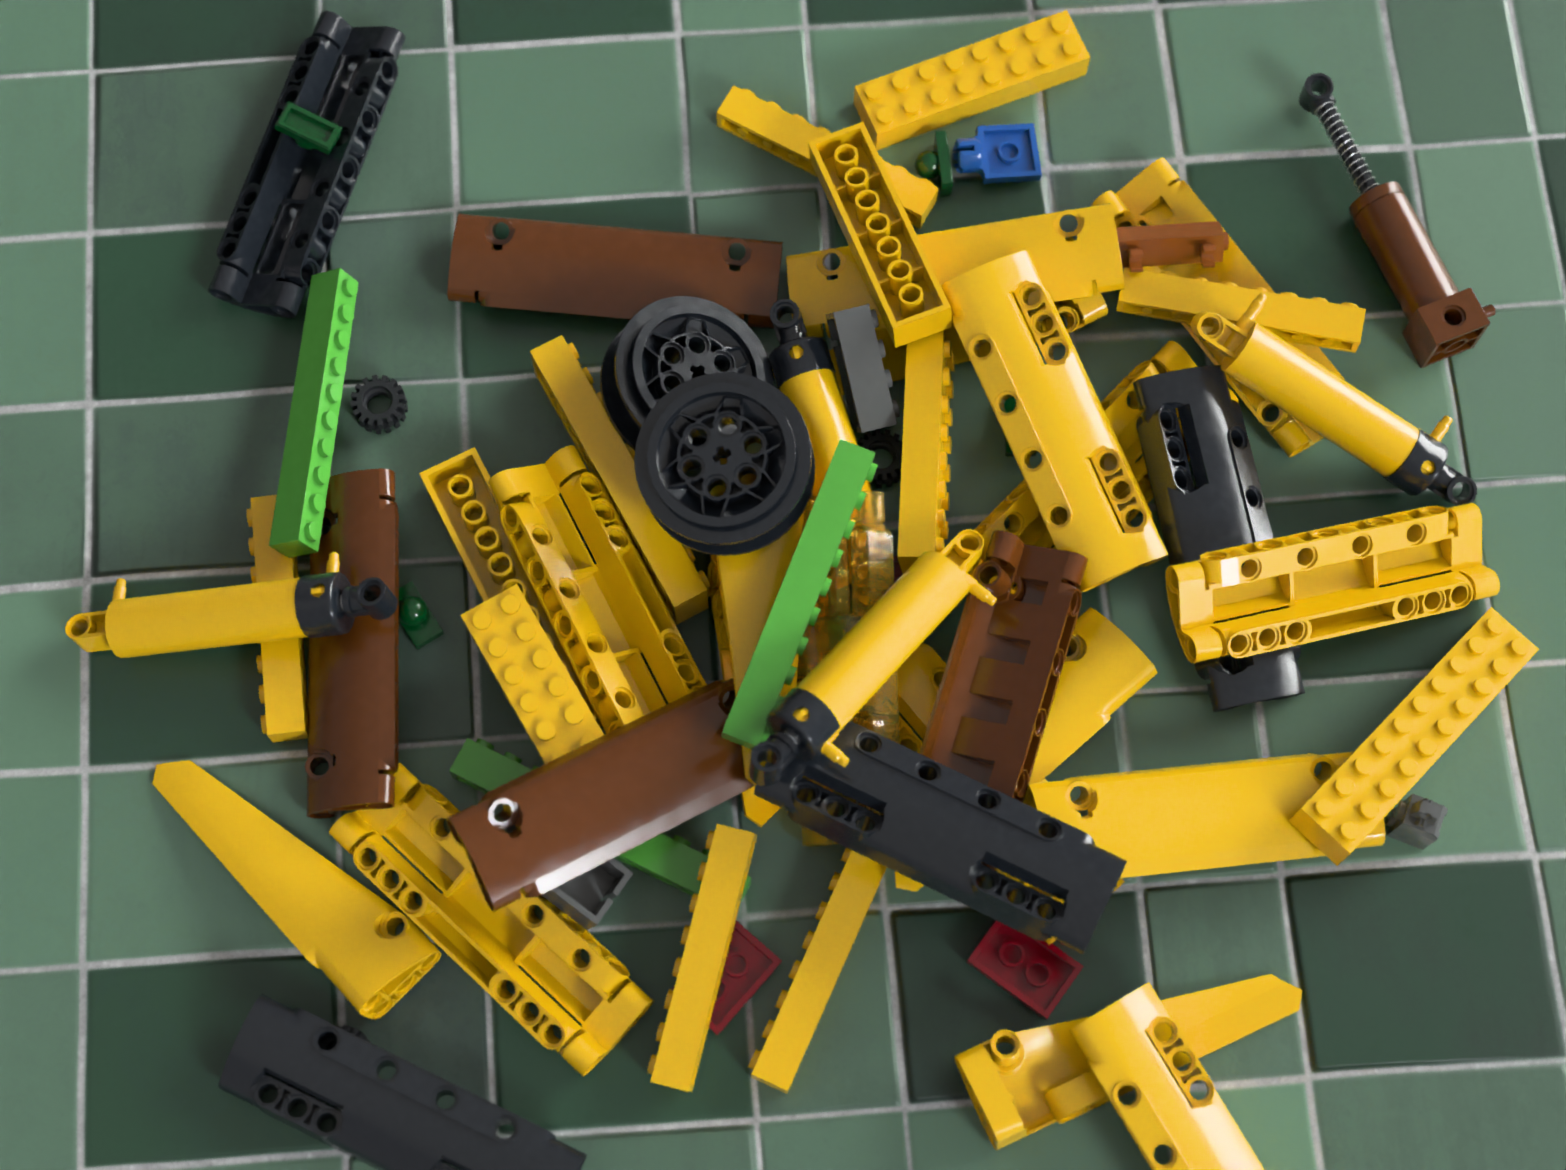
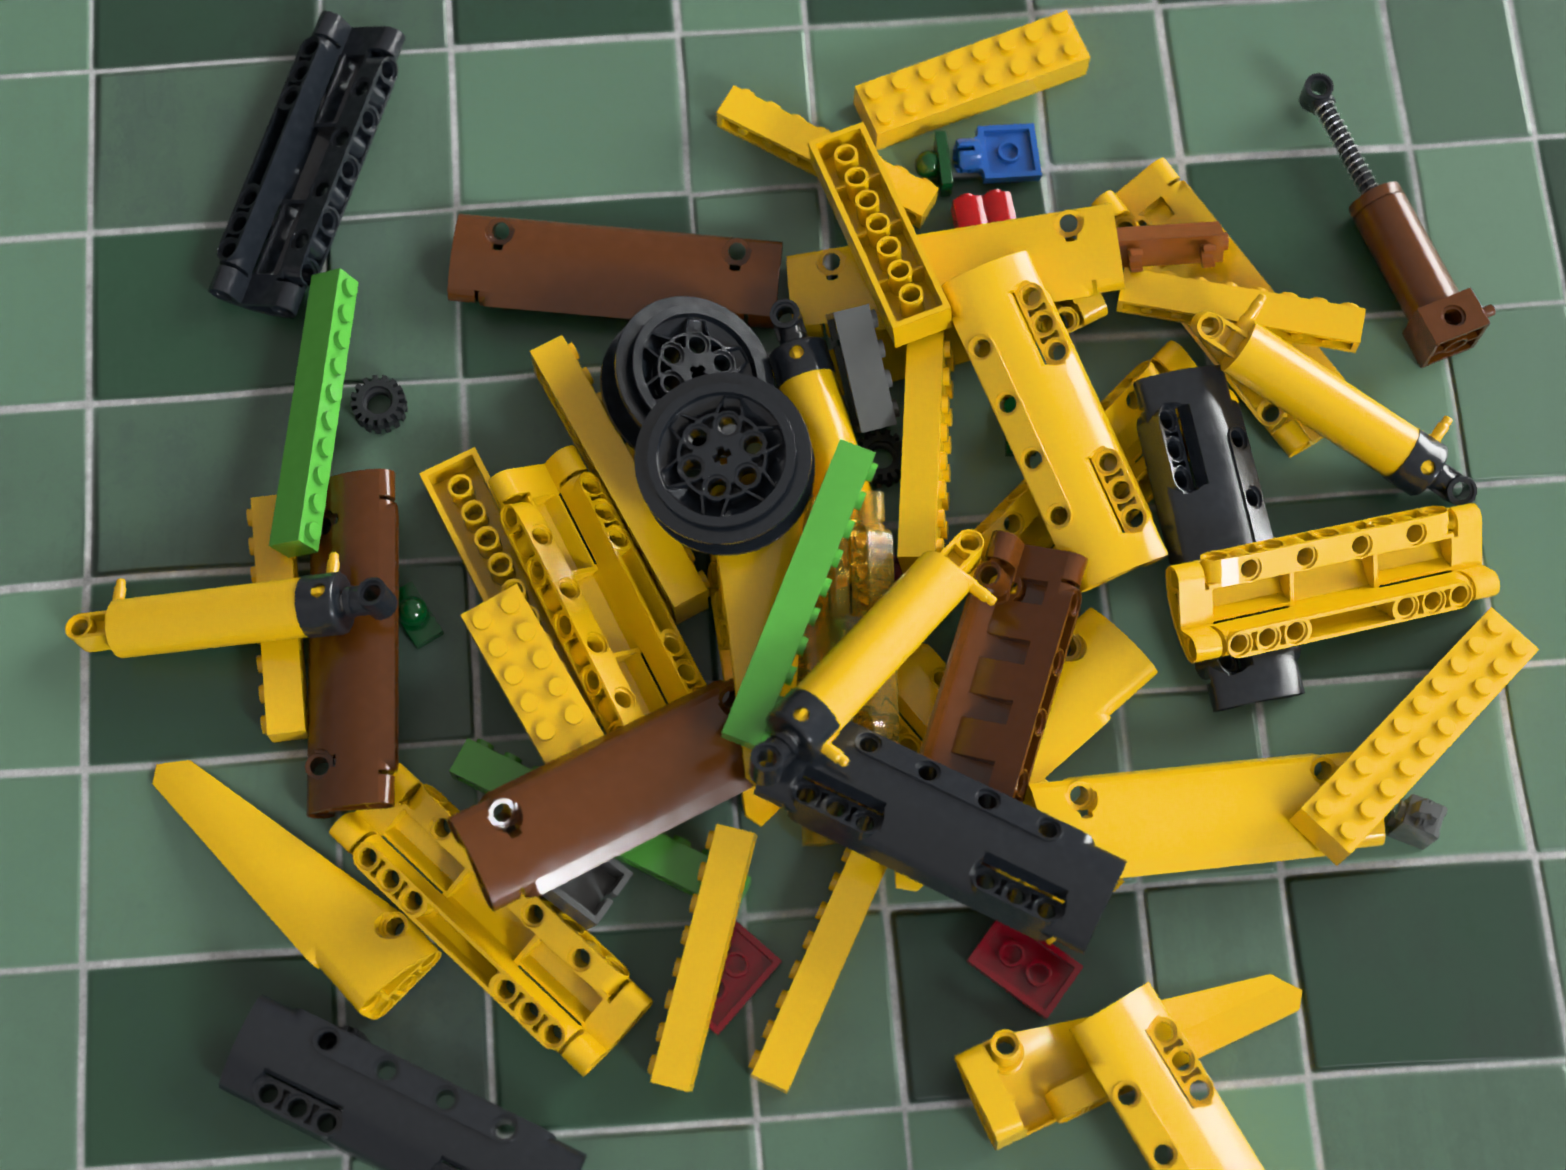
(308, 128): dark green tile -> none
(977, 209): none -> red brick

